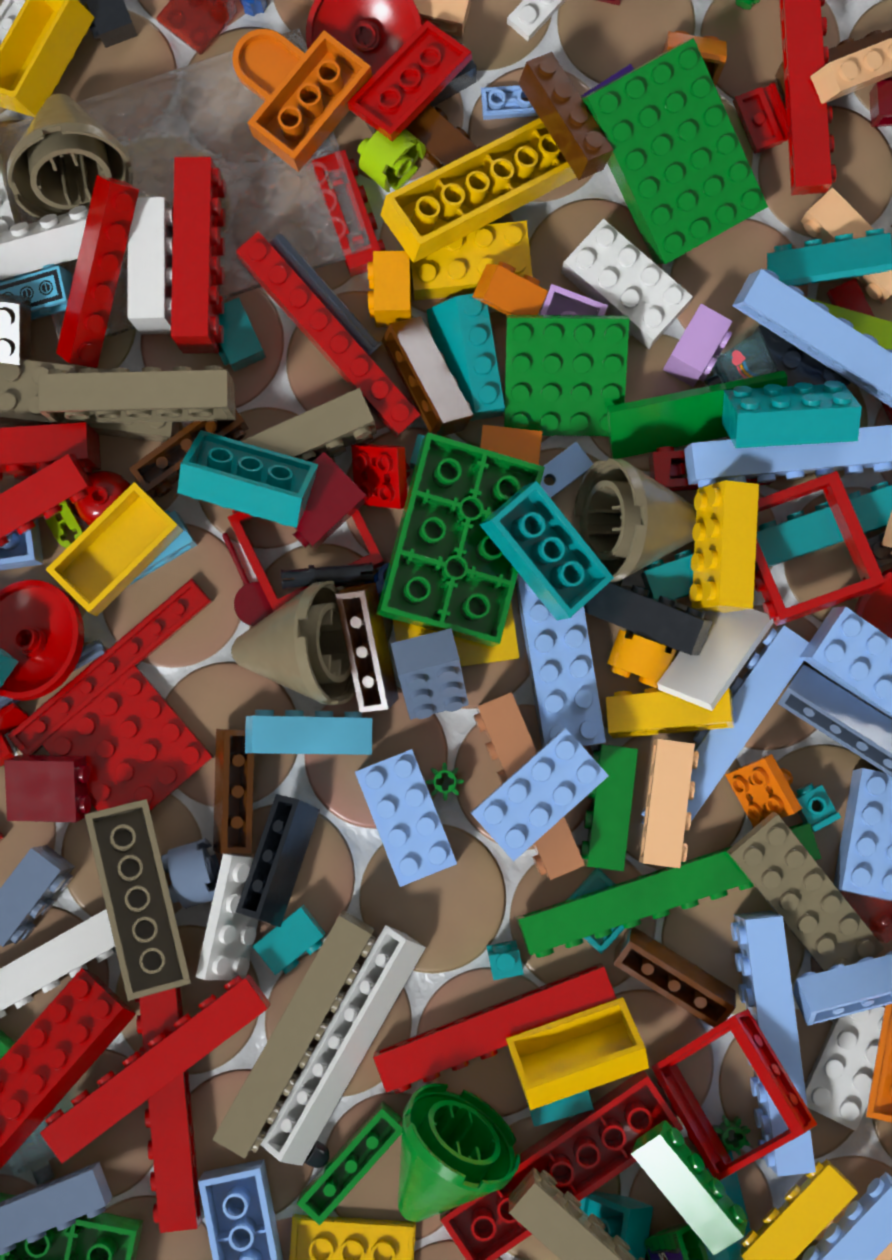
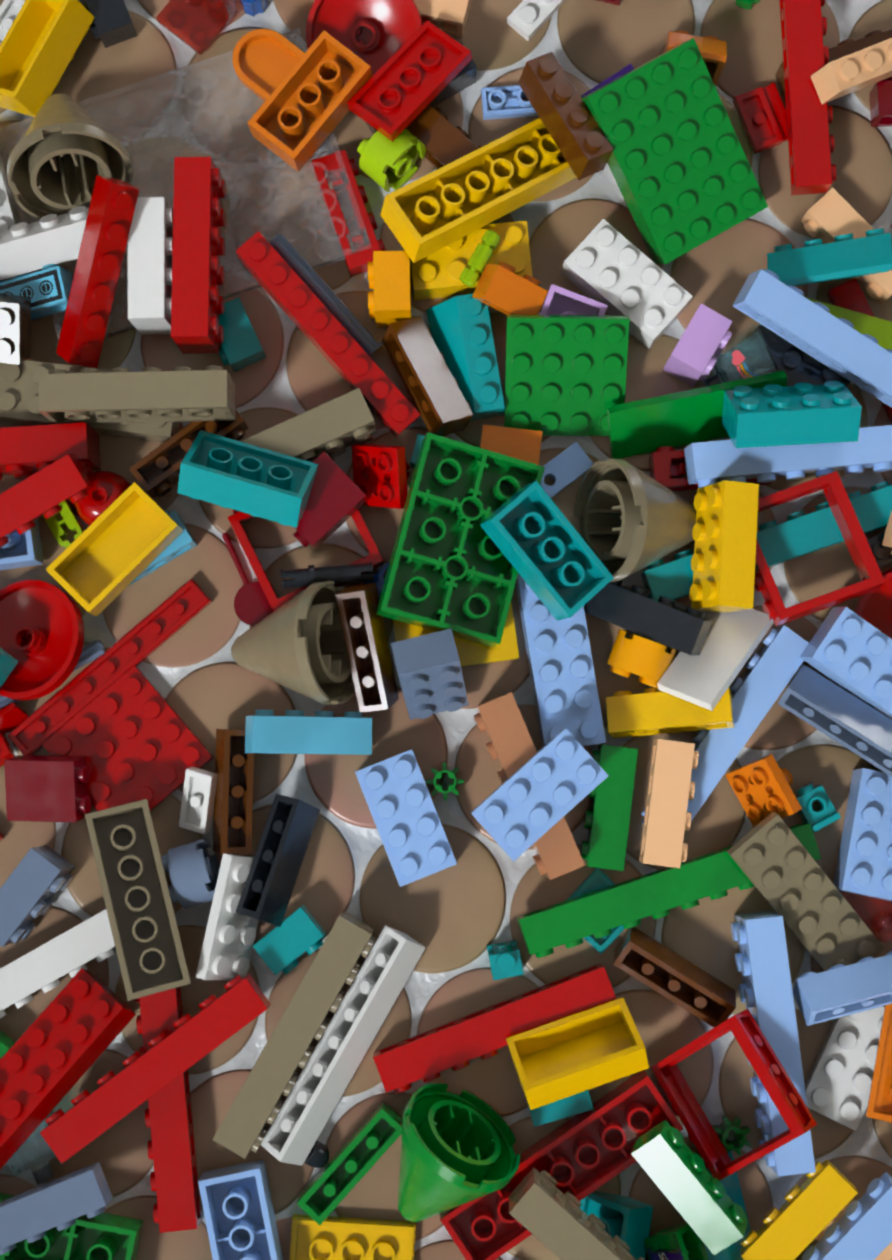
(198, 800): none -> white plate
(480, 258): none -> lime axle

